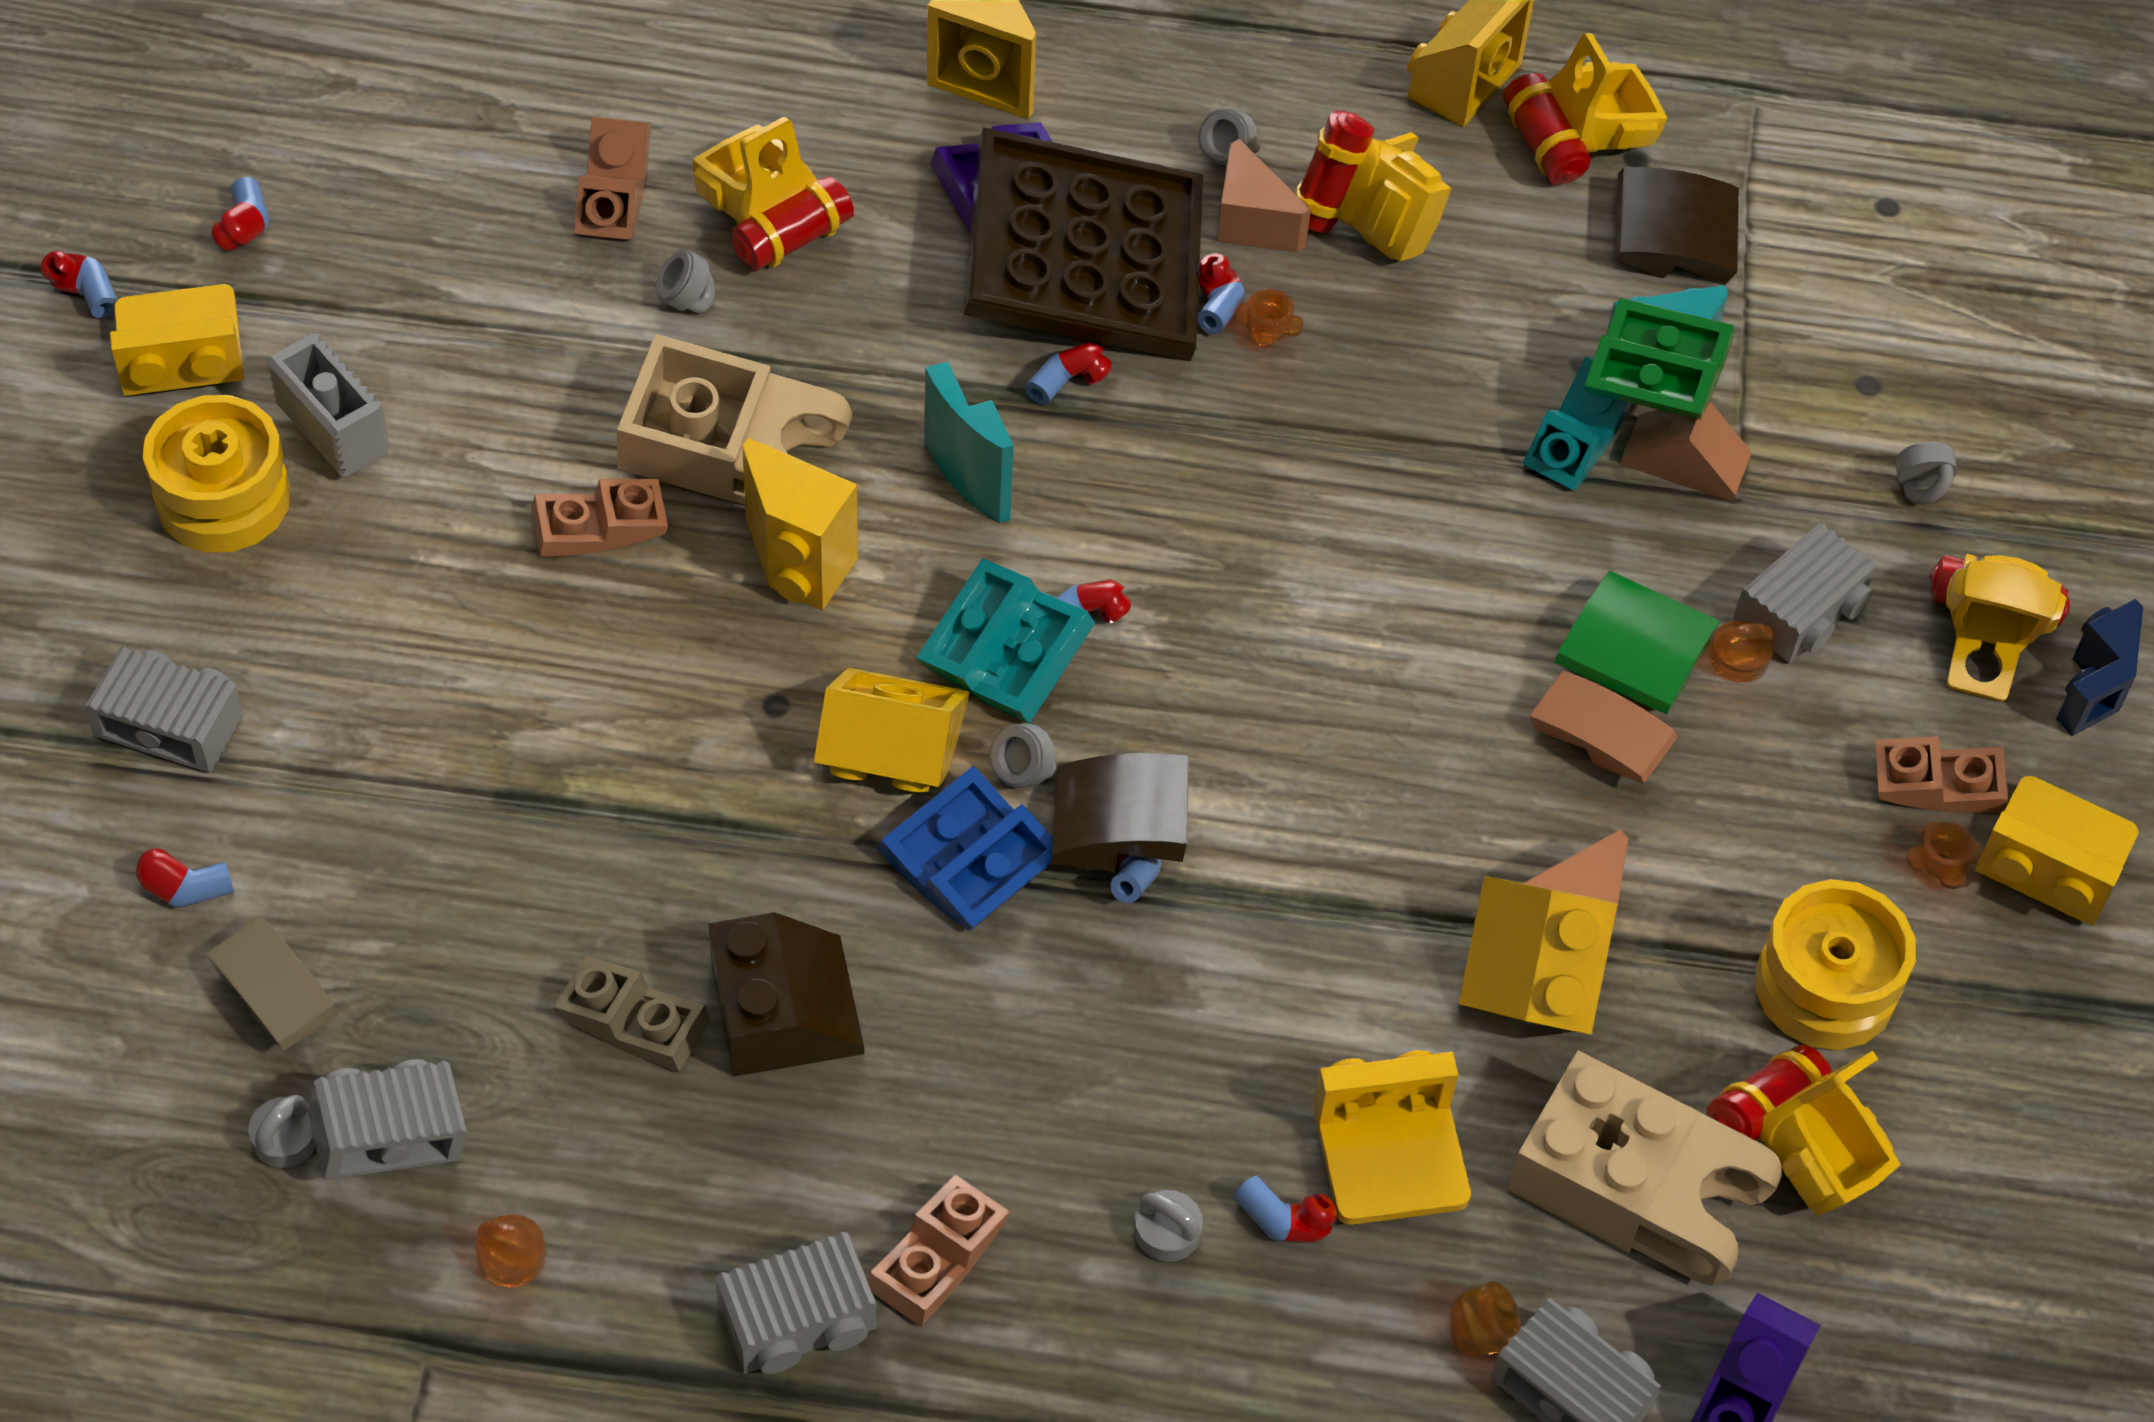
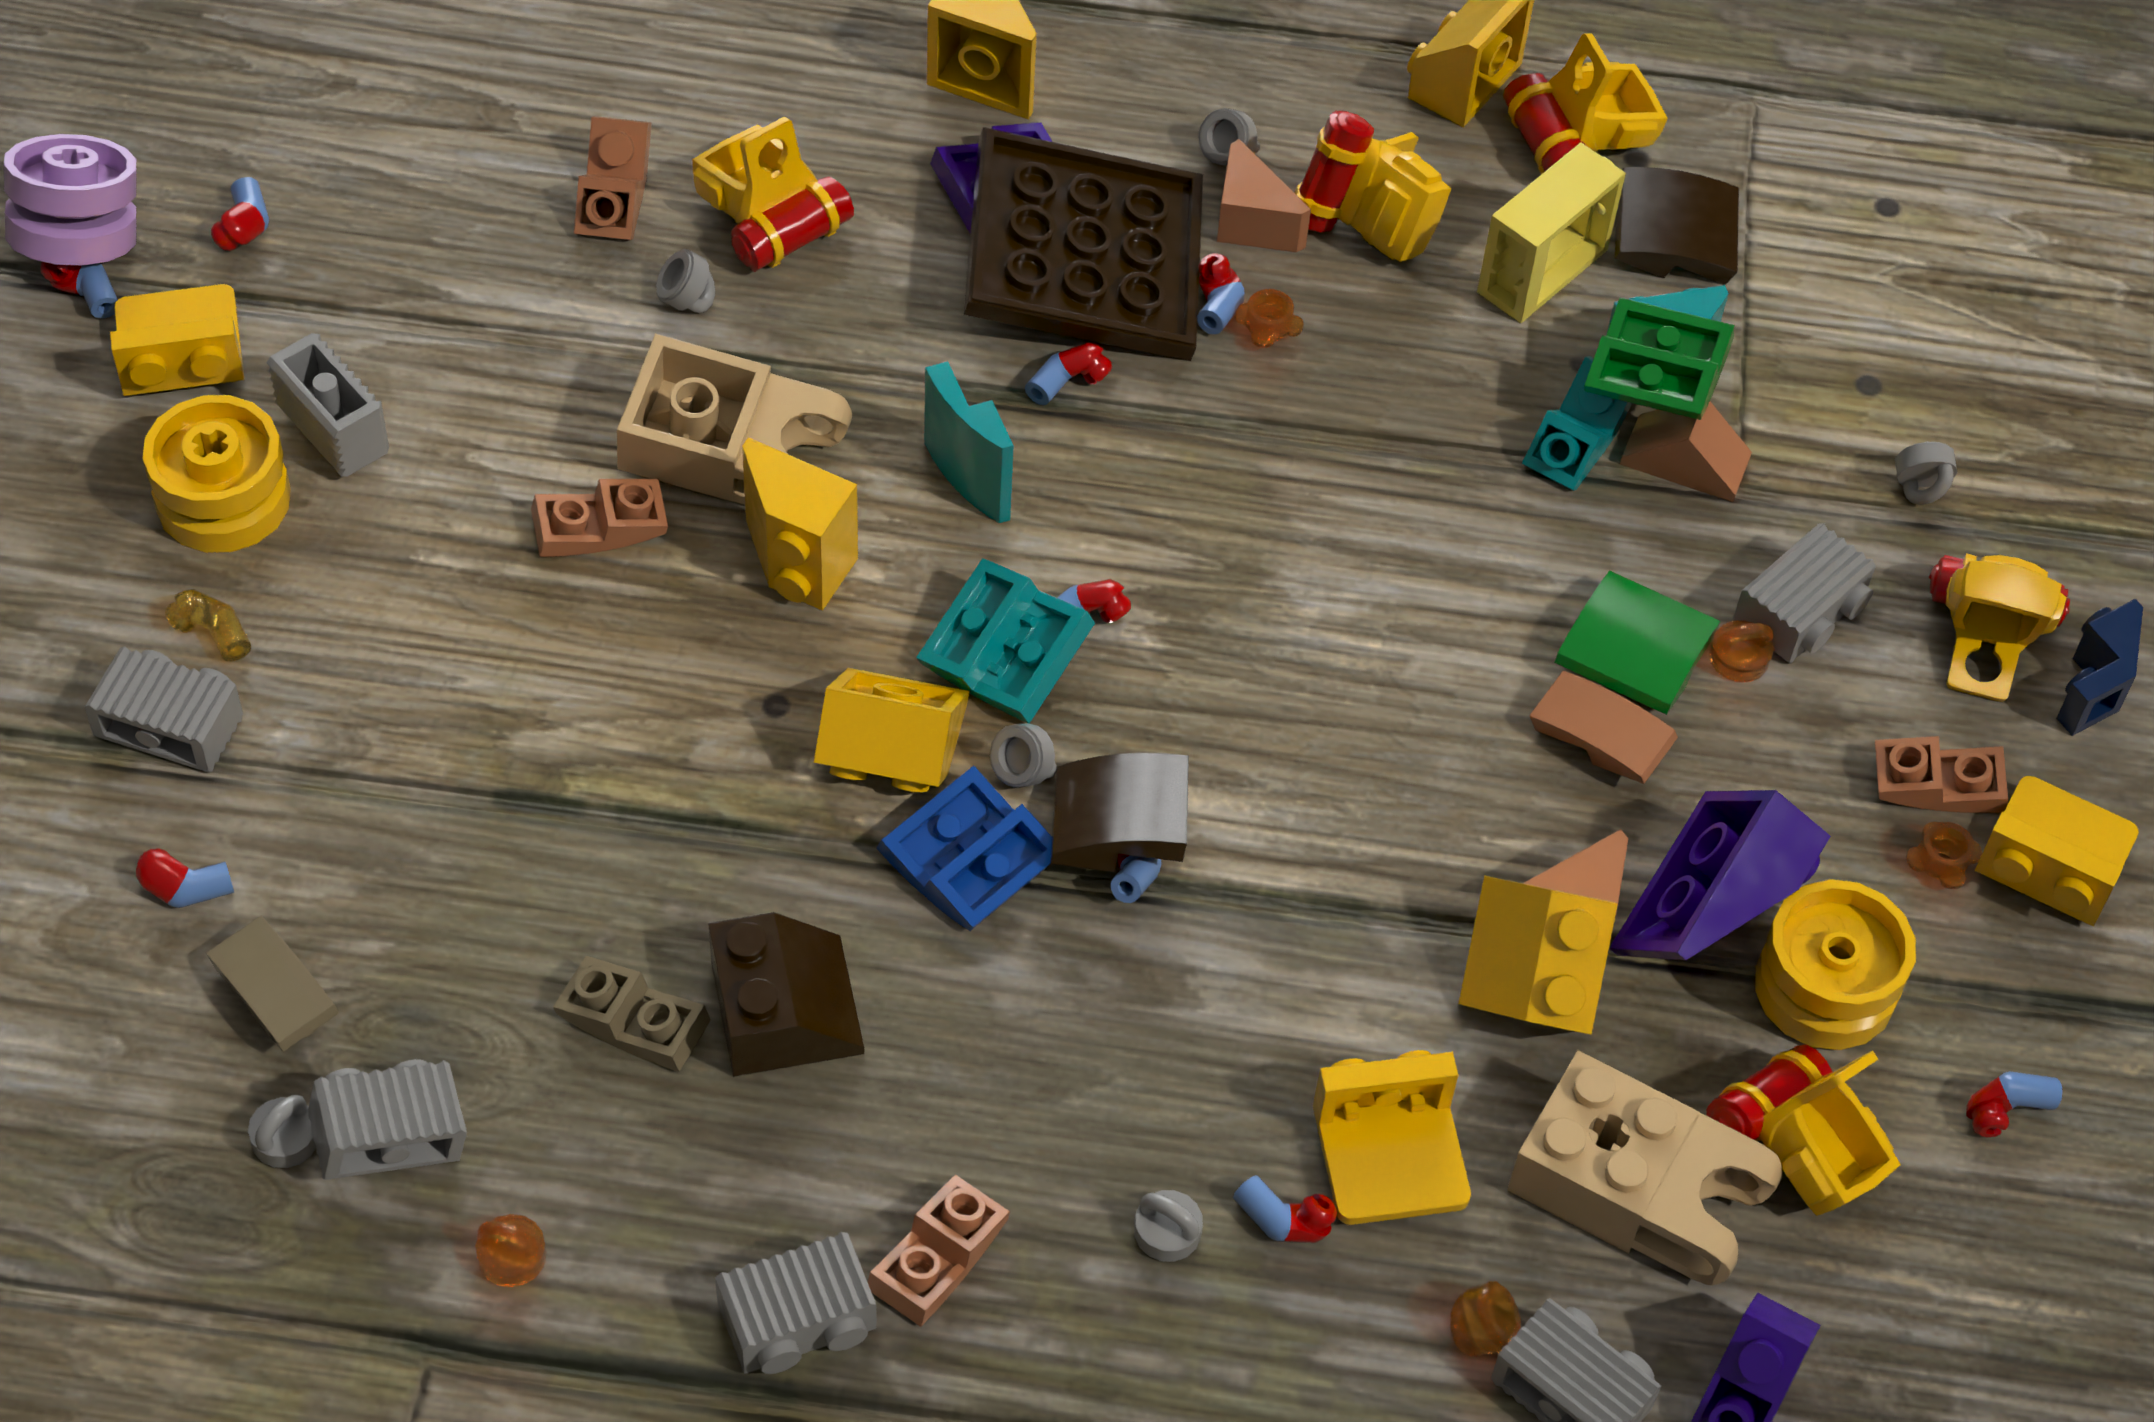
(70, 199): none -> lavender wheel
(218, 617): none -> clear yellow arm
(1550, 232): none -> light yellow window
(1722, 871): none -> dark purple slope
(2011, 1089): none -> arm

